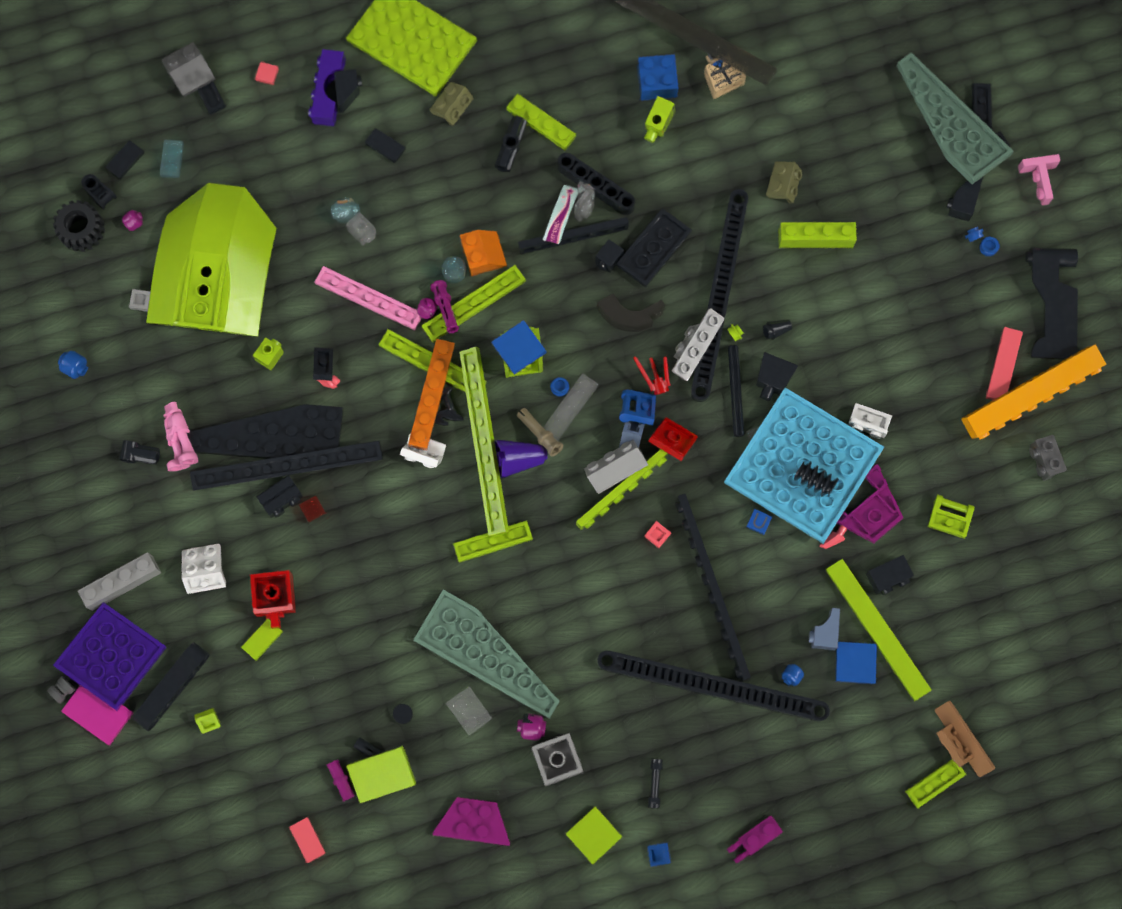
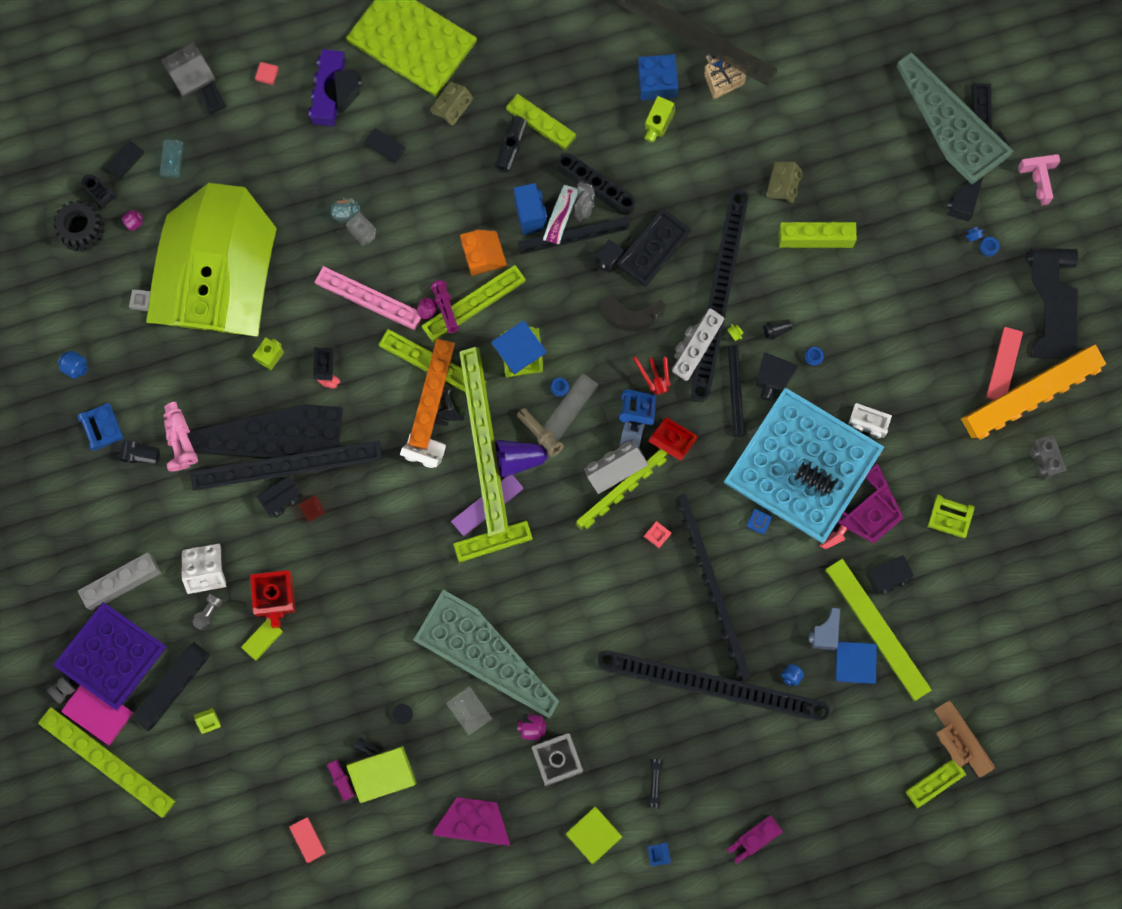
(106, 424): none -> blue plate
(107, 762): none -> lime plate
(203, 620): none -> flat silver leg
(453, 269): clear light blue head -> none
(475, 513): none -> medium lavender tile
(530, 209): none -> blue brick
(814, 356): none -> blue plate

